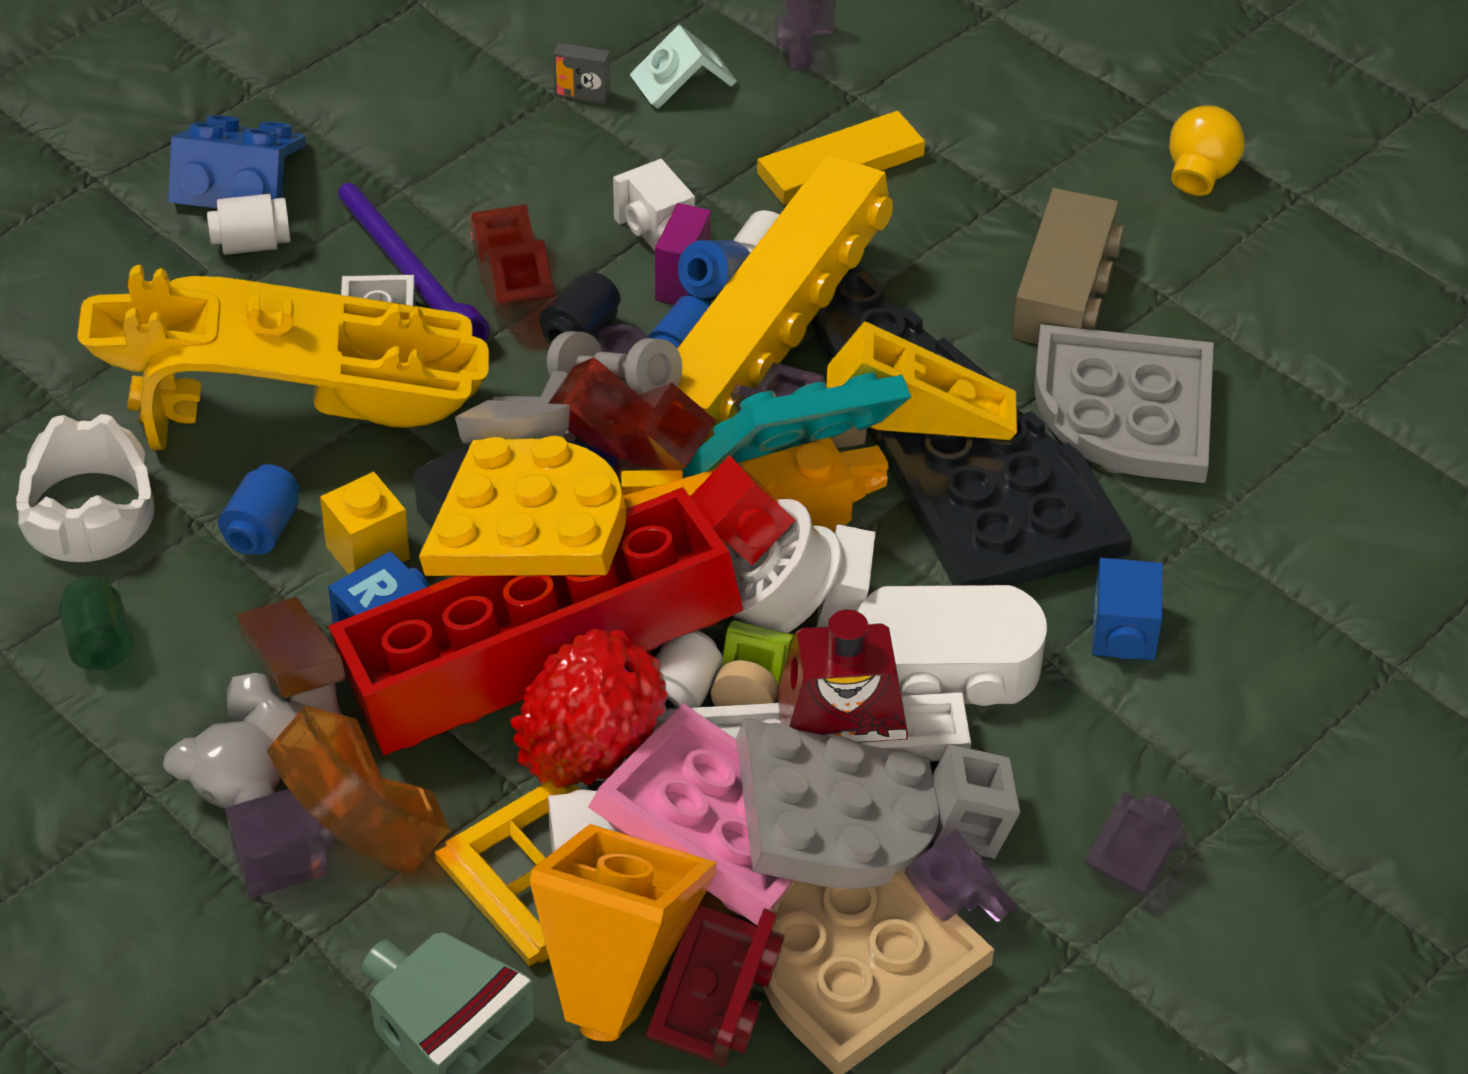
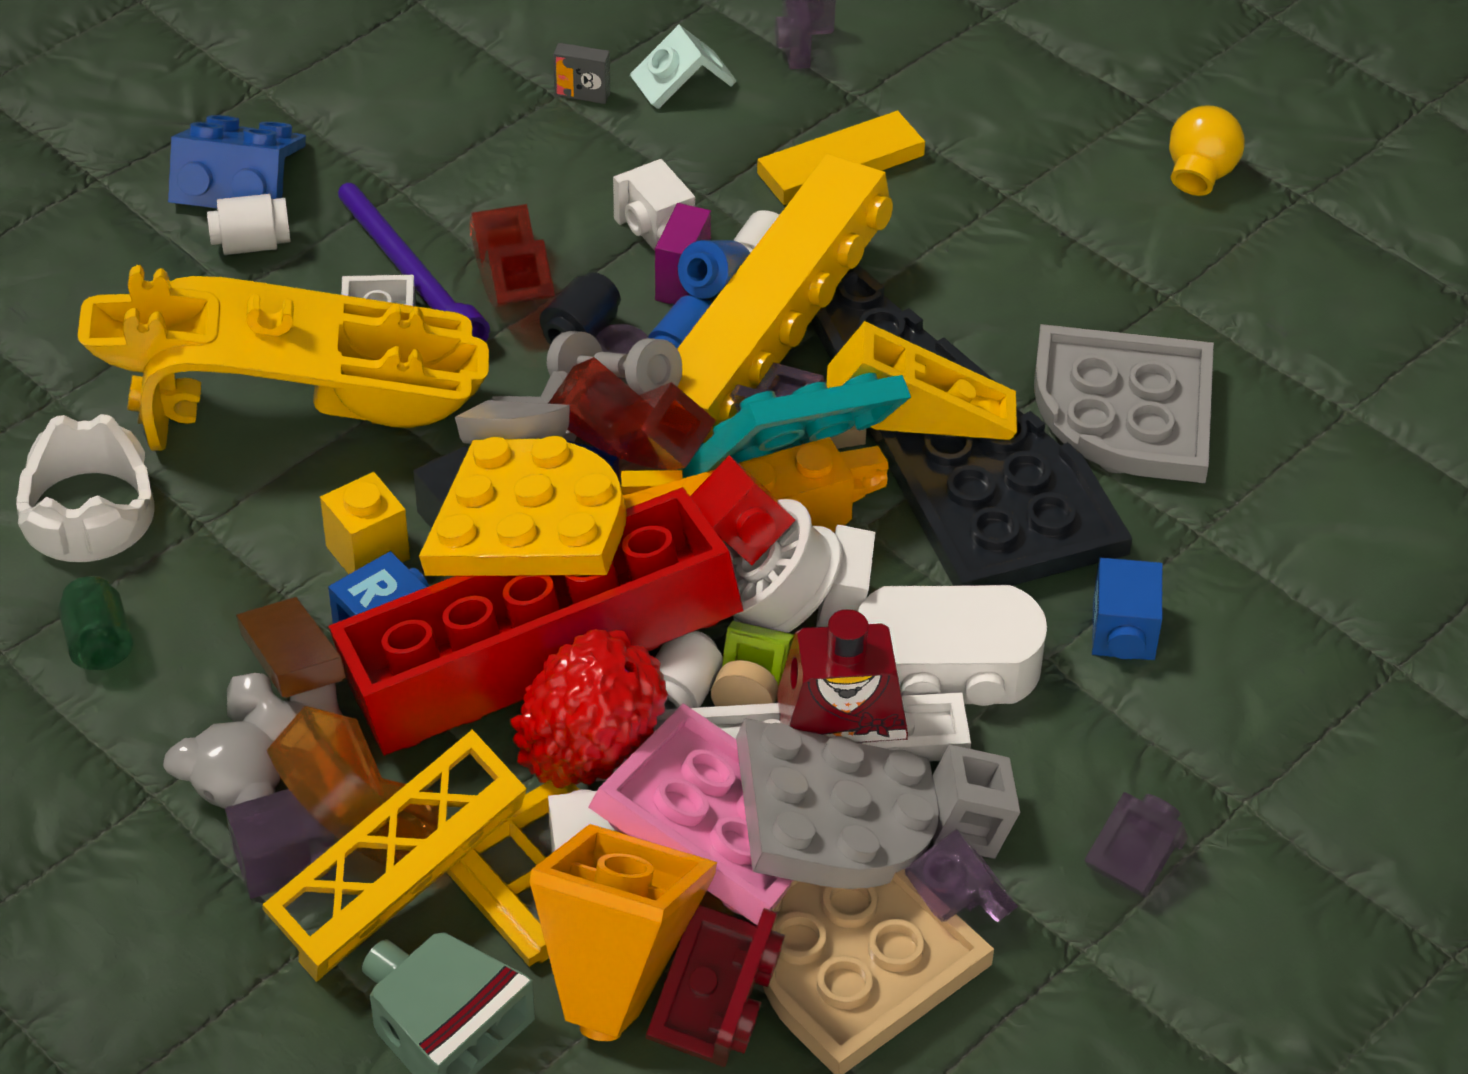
(259, 510): blue brick -> none
(413, 873): none -> yellow fence
(1068, 265): dark tan brick -> none

